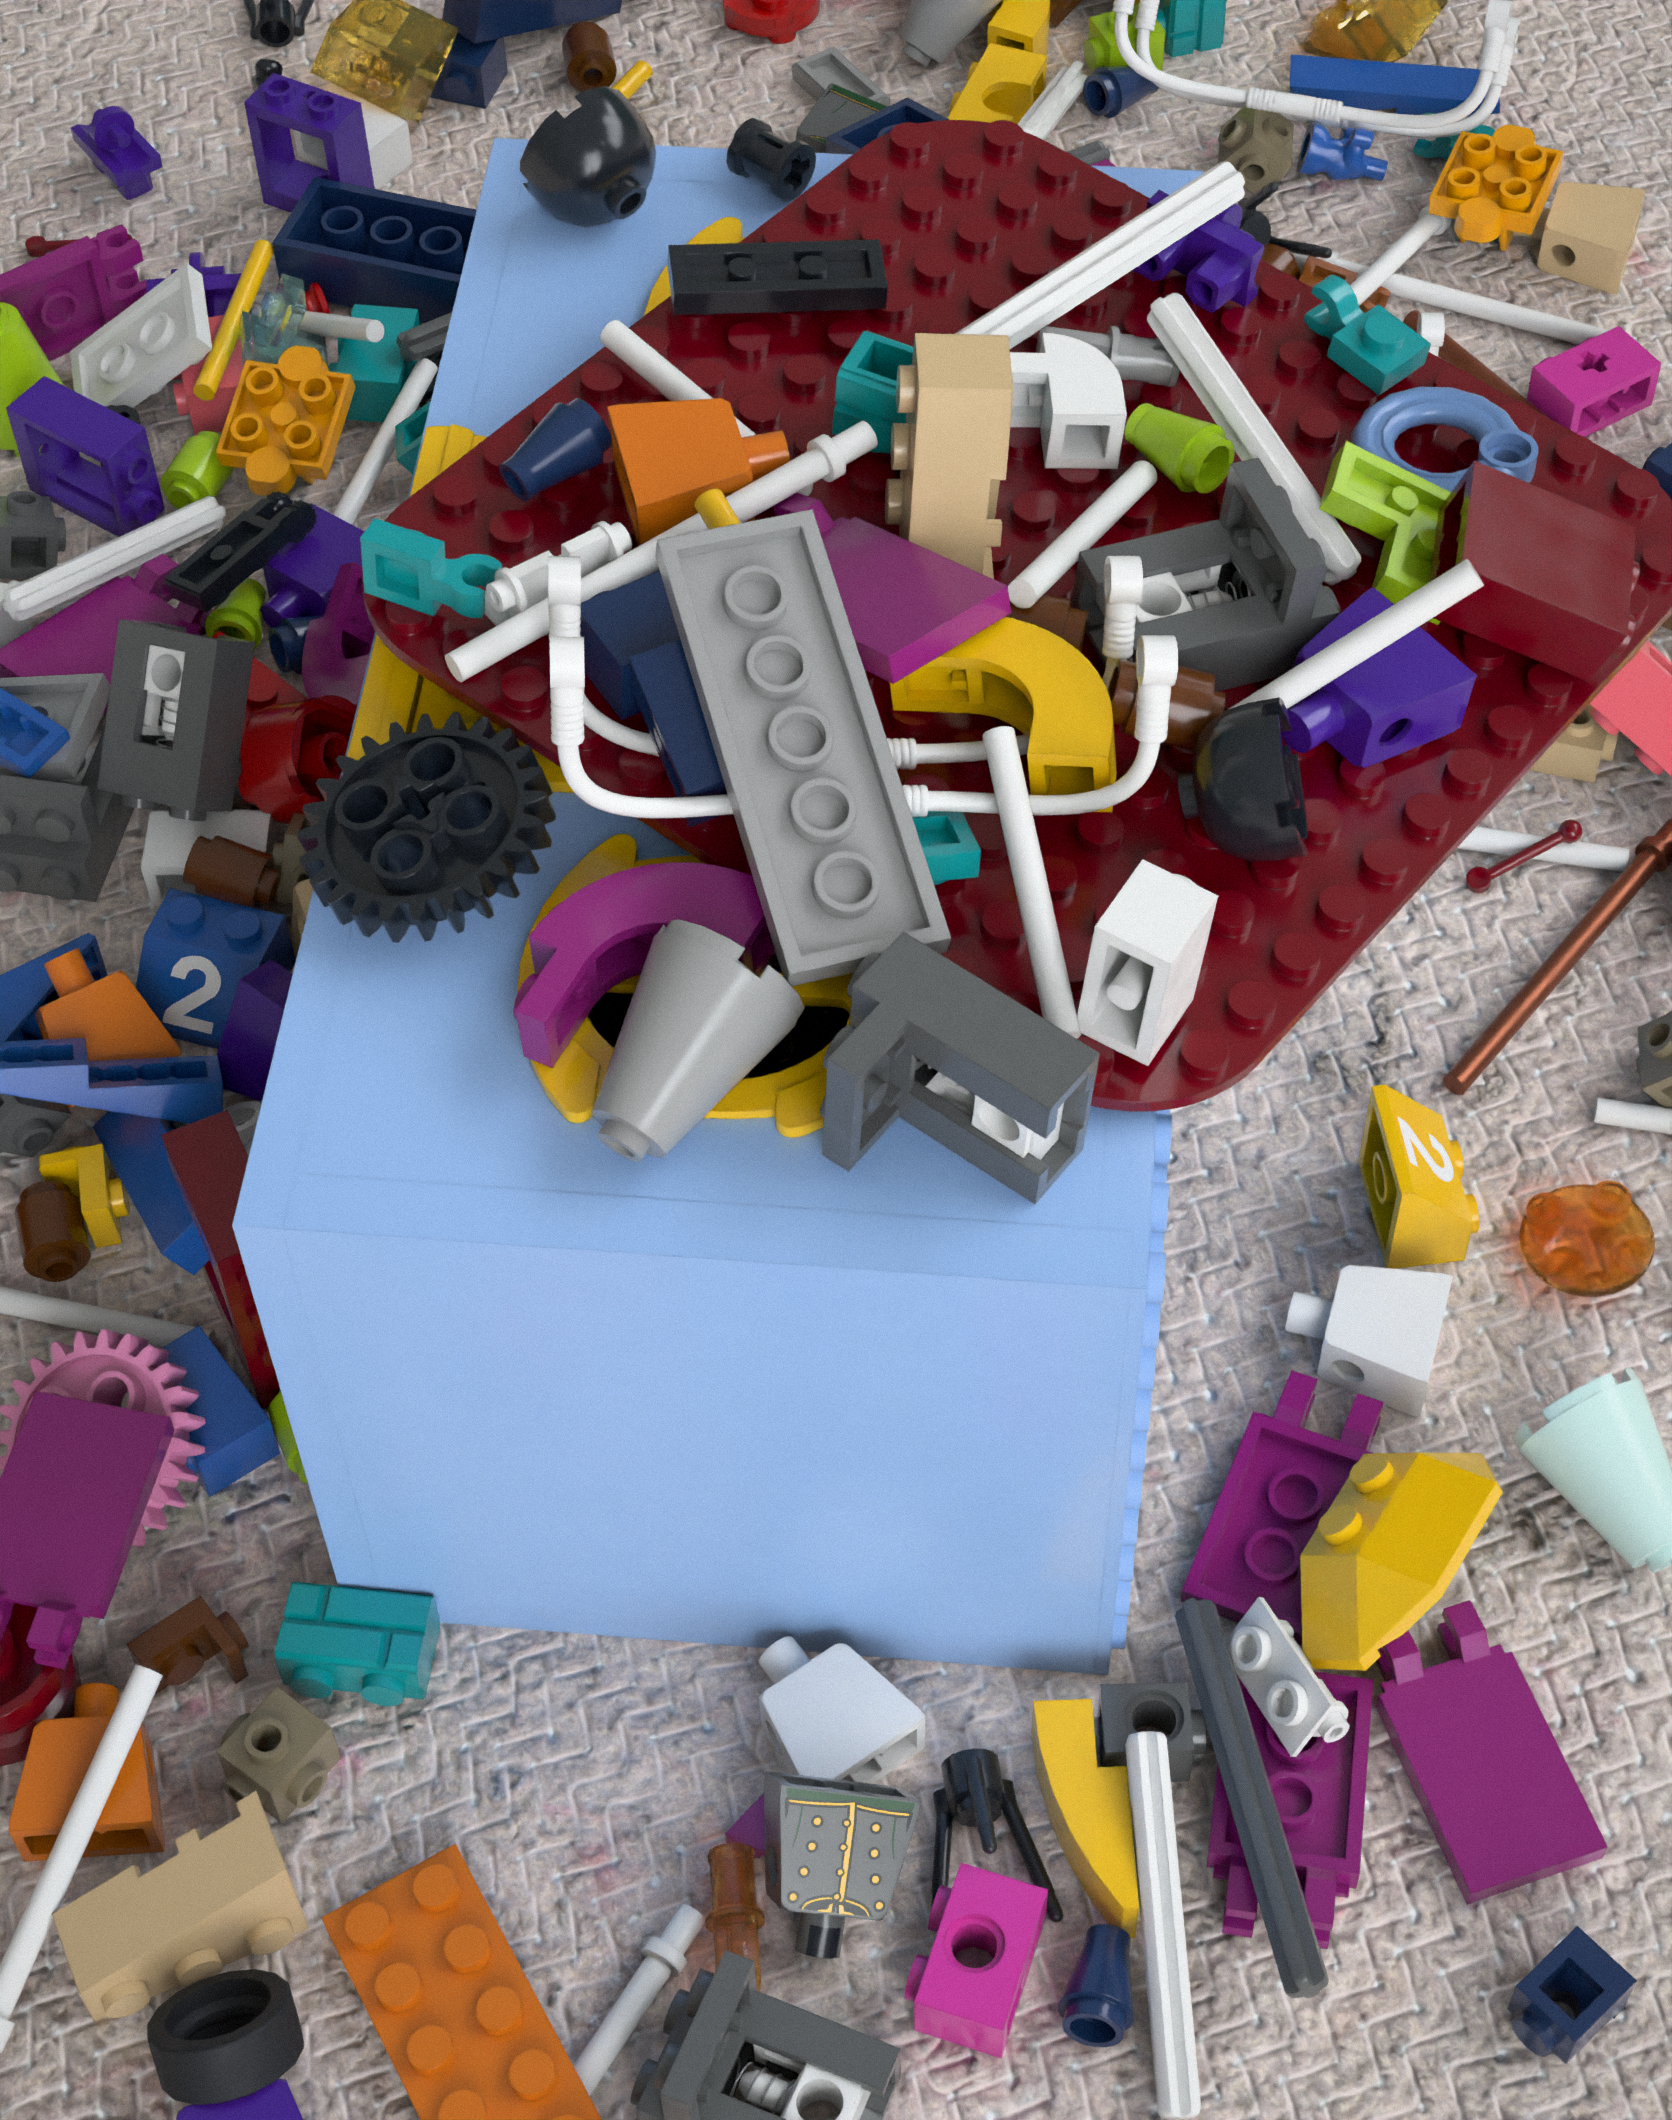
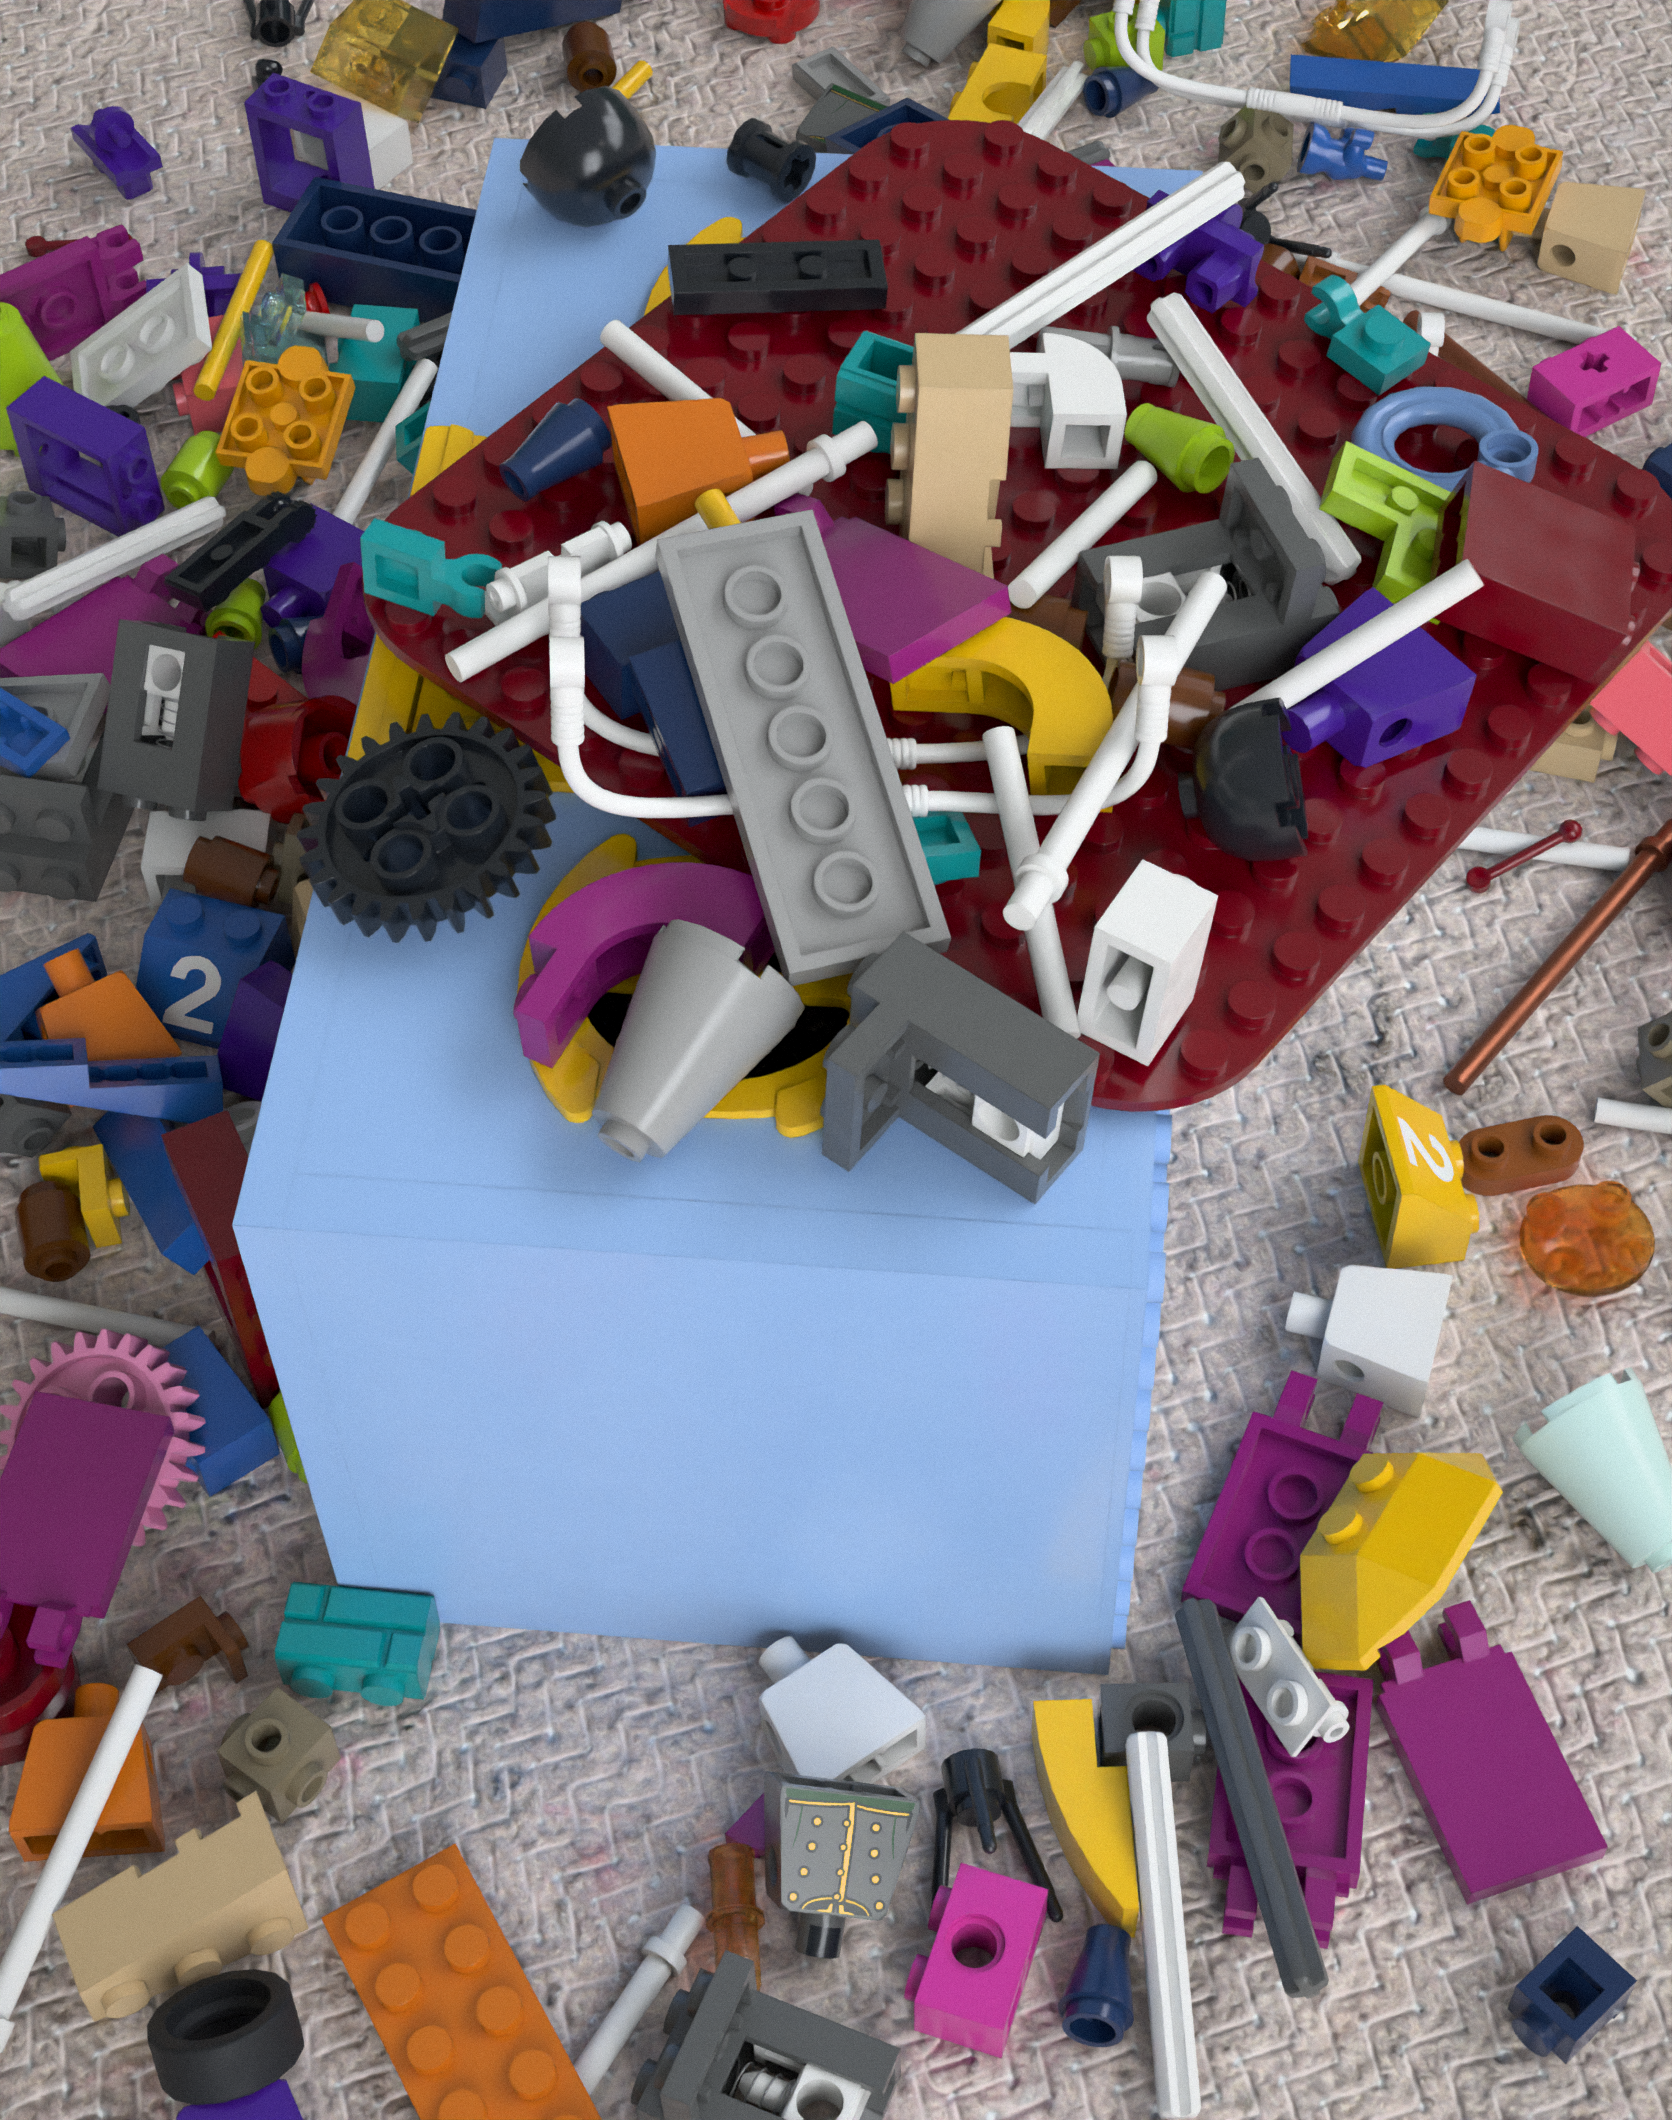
(1043, 875): none -> white bar
(1522, 1155): none -> dark orange plate

